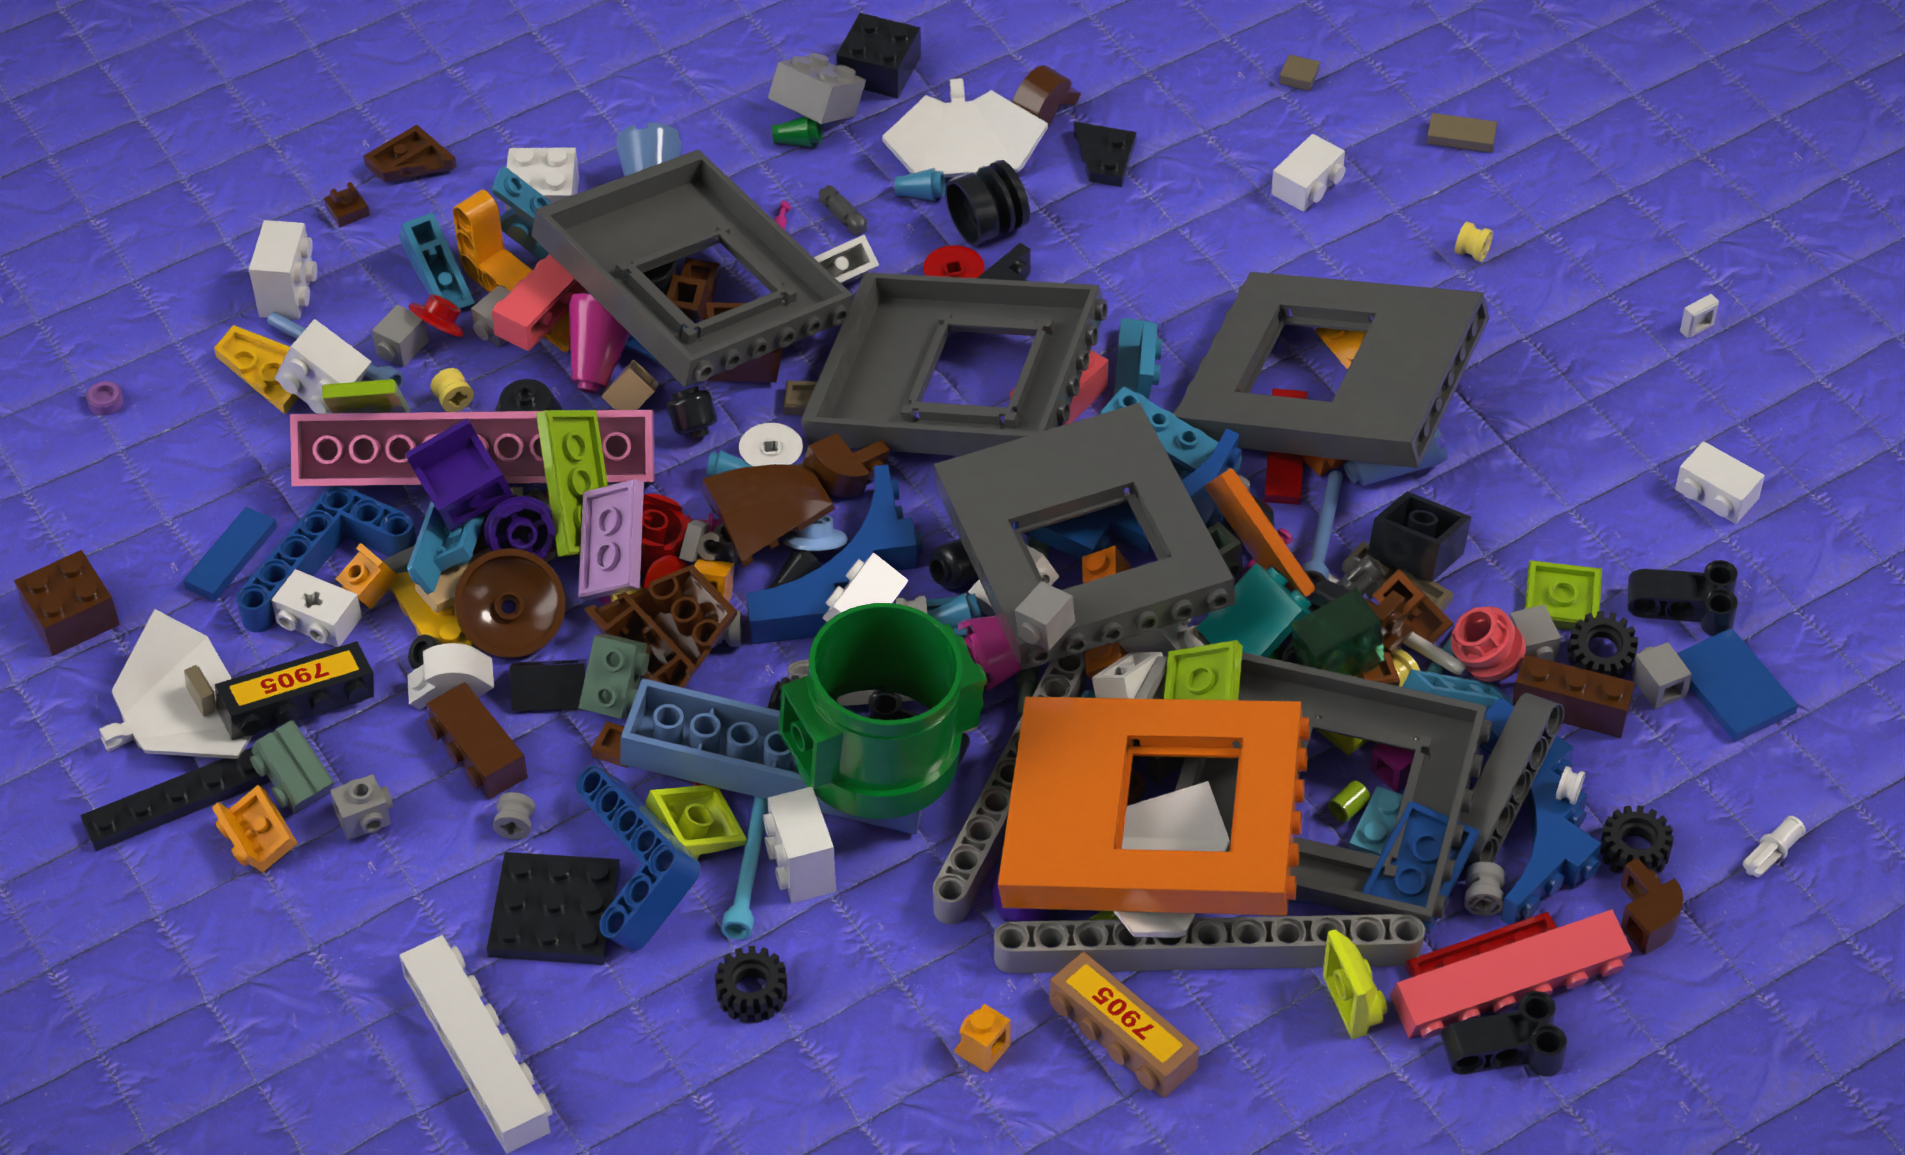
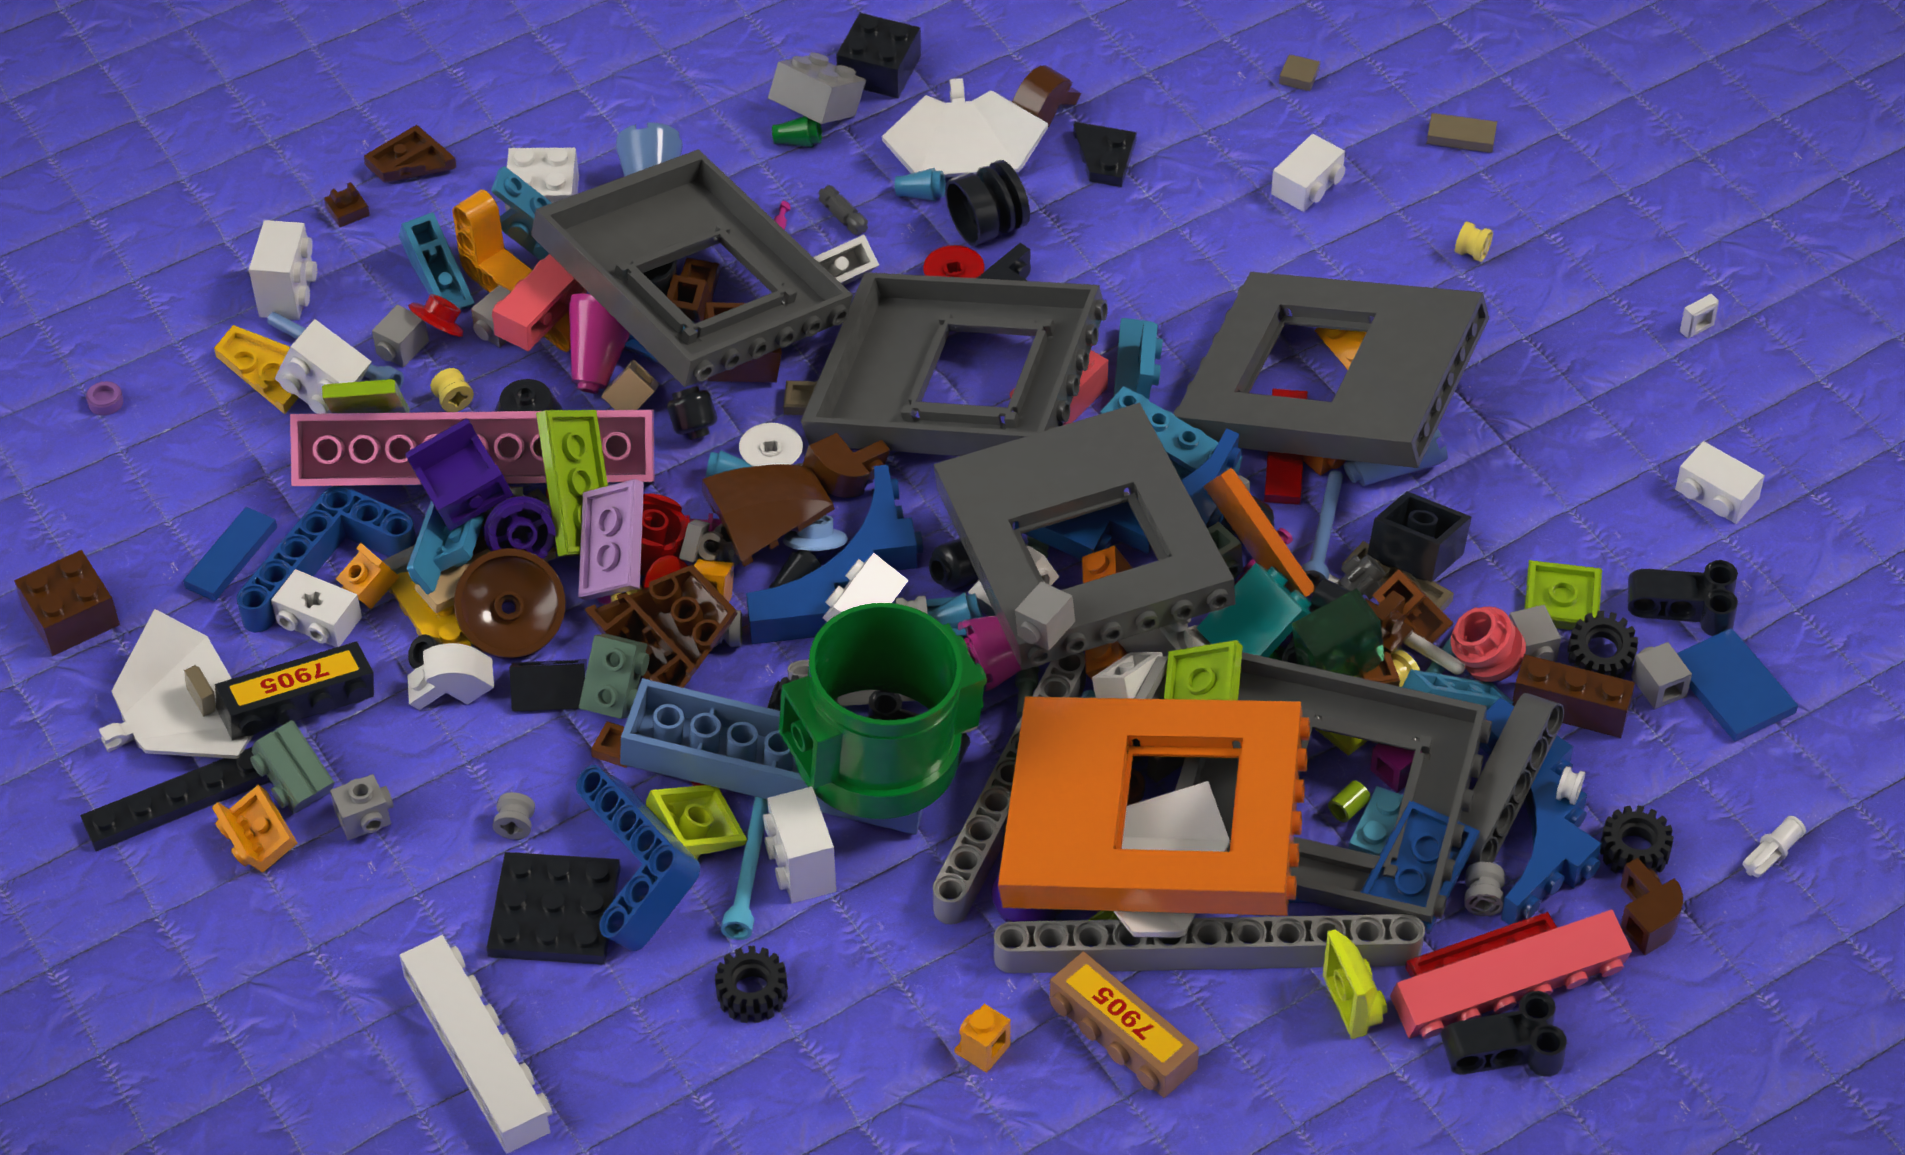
(476, 741): reddish brown brick -> none

